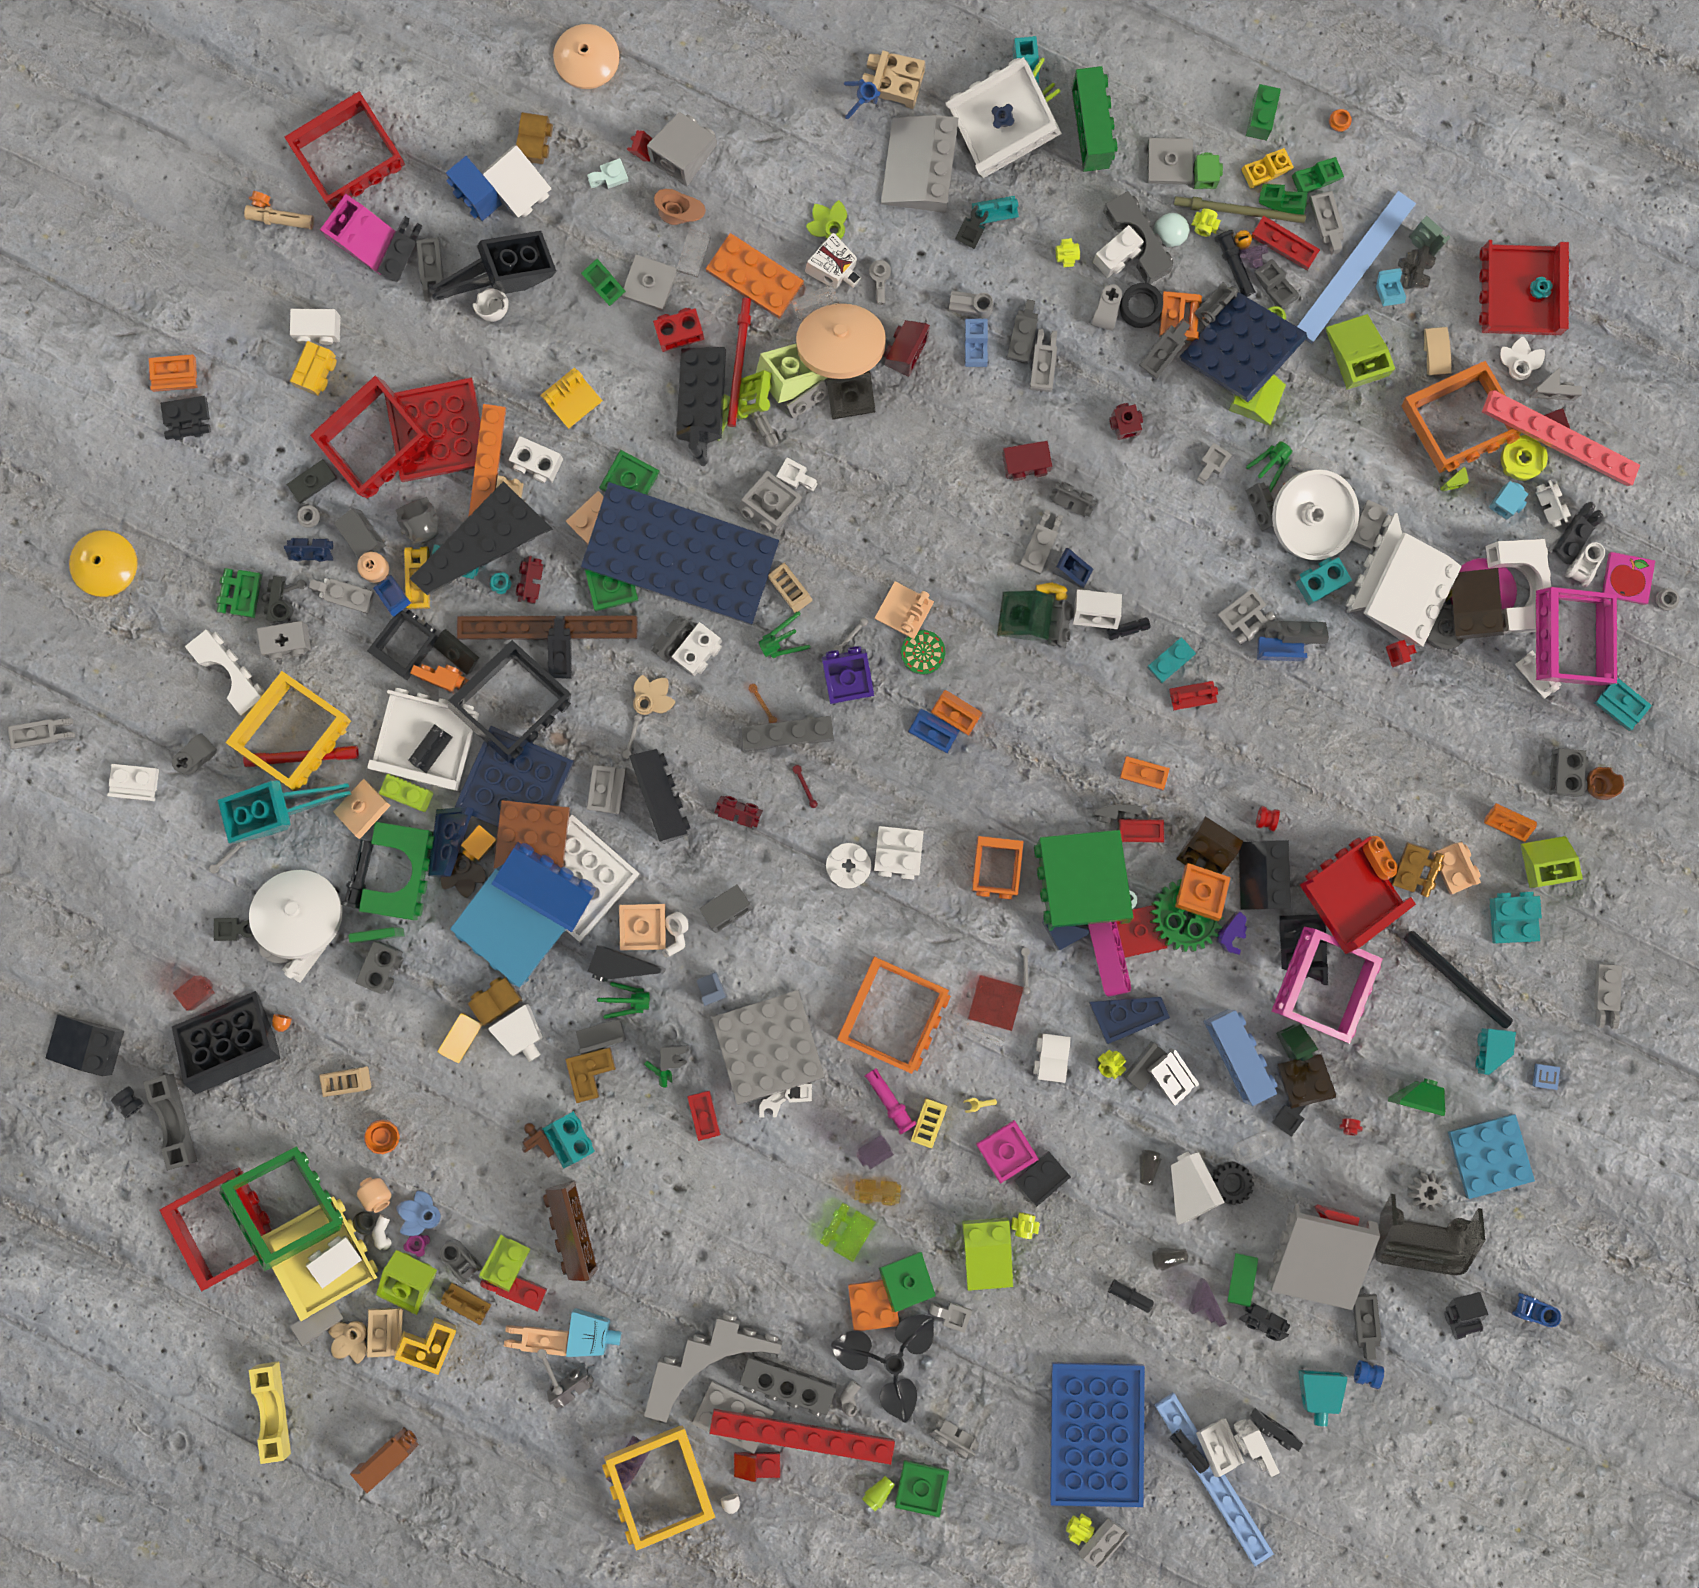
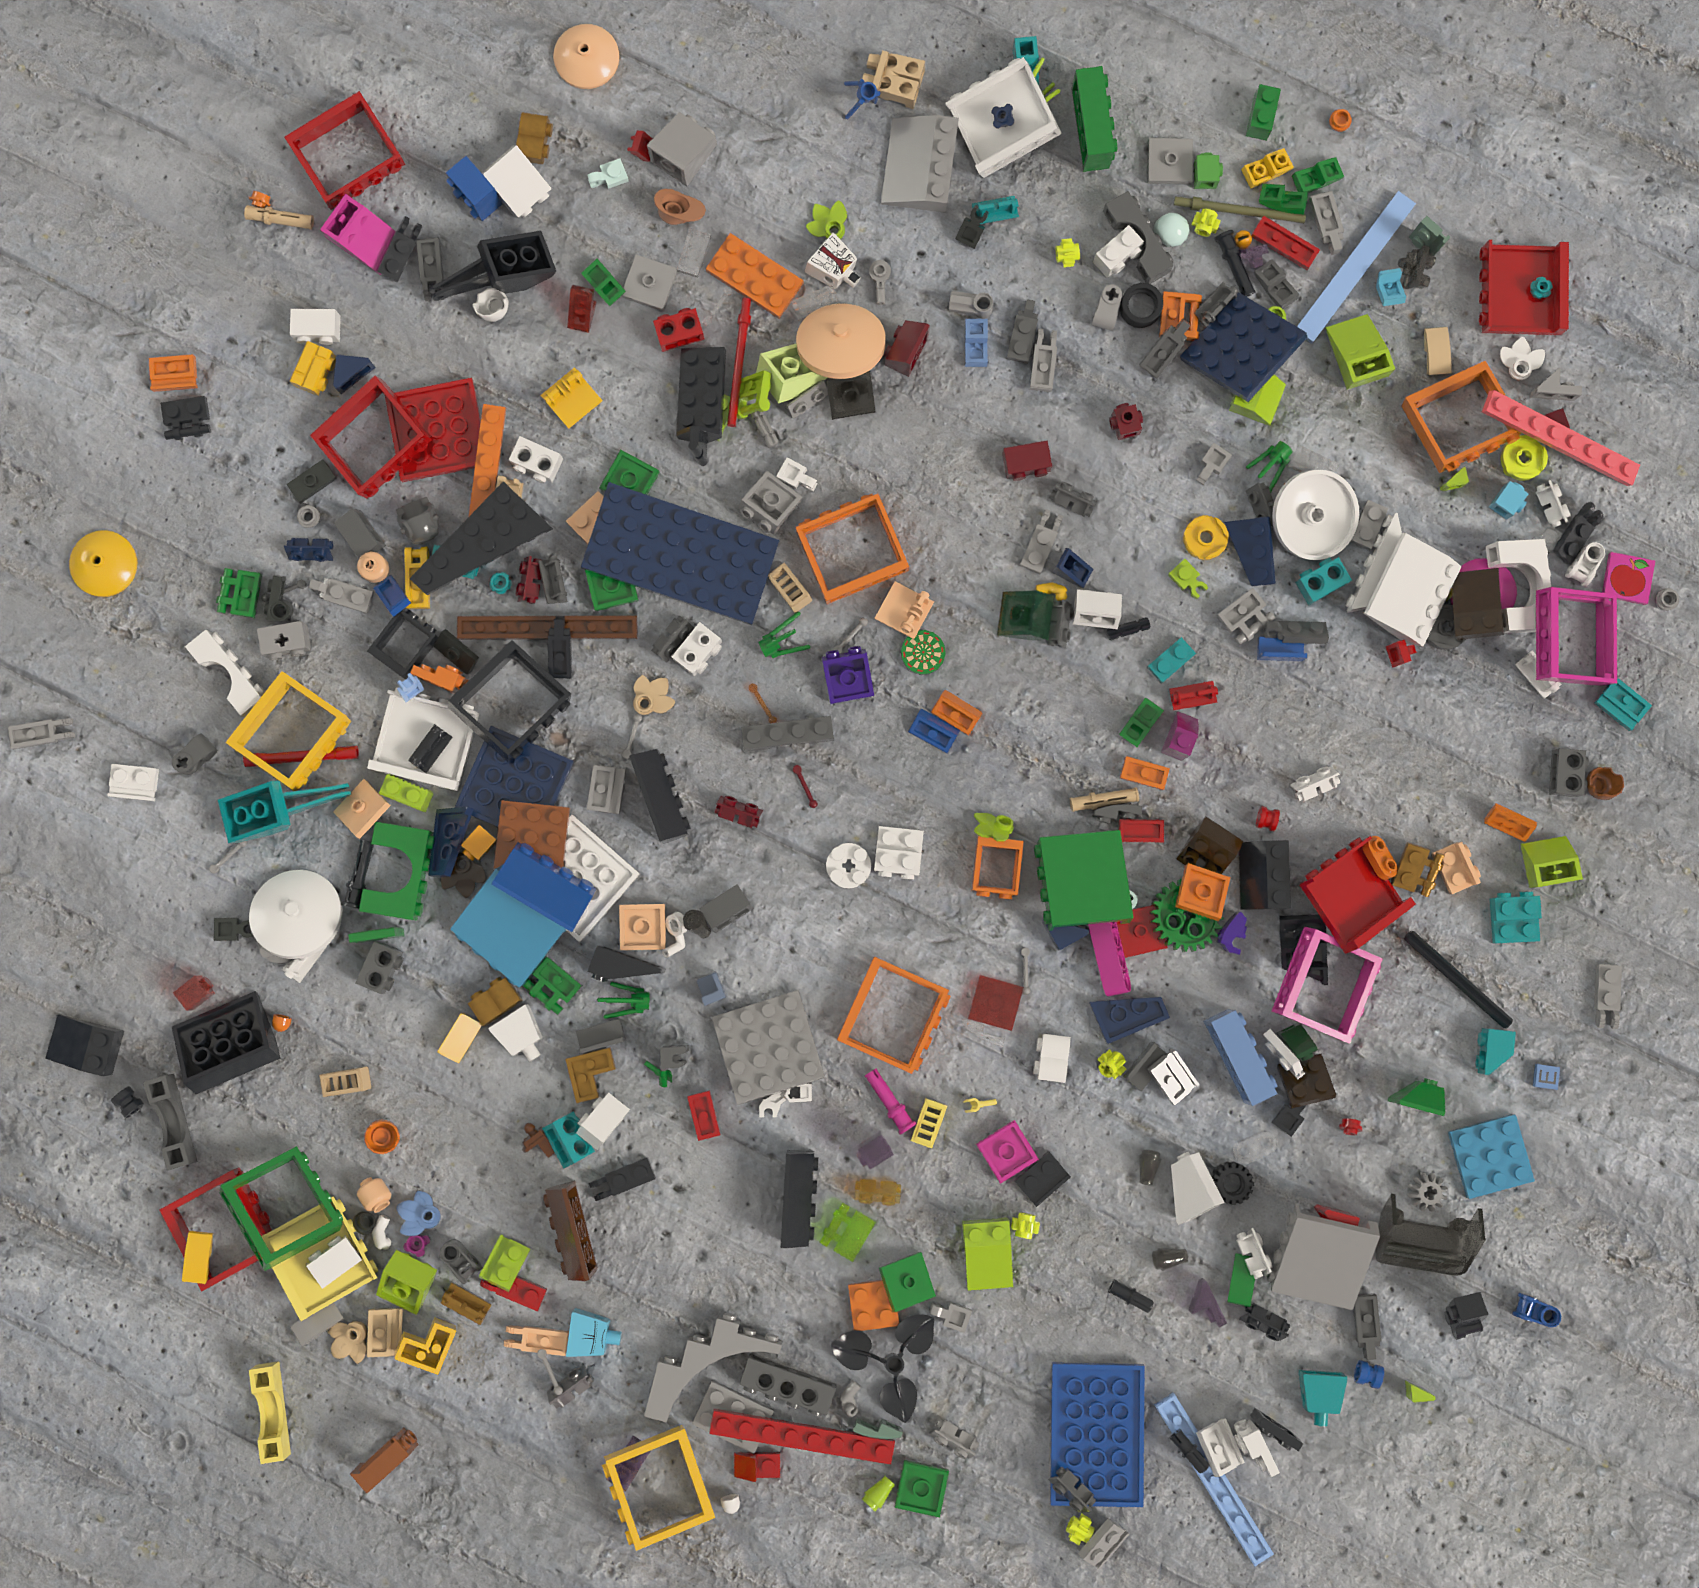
(197, 1257): none -> yellow slope
(349, 371): none -> dark blue slope
(409, 688): none -> light blue plate
(552, 580): none -> dark grey hinge
(557, 980): none -> green plate
(581, 308): none -> clear red slope
(603, 1120): none -> white brick
(625, 1178): none -> black hinge
(696, 923): none -> clear smoke cone
(798, 1199): none -> black slope
(847, 510): none -> orange window
(884, 1430): none -> sand green slope
(992, 826): none -> lime plate
(1079, 1497): none -> dark grey hinge
(1094, 800): none -> tan pin
(1141, 722): none -> green slope
(1181, 737): none -> magenta slope
(1185, 576): none -> lime plate
(1202, 550): none -> yellow tile
(1254, 547): none -> dark blue wing
(1259, 1261): none -> white hinge
(1286, 1057): none -> white plate
(1325, 779): none -> white hinge
(1417, 1394): none -> lime slope

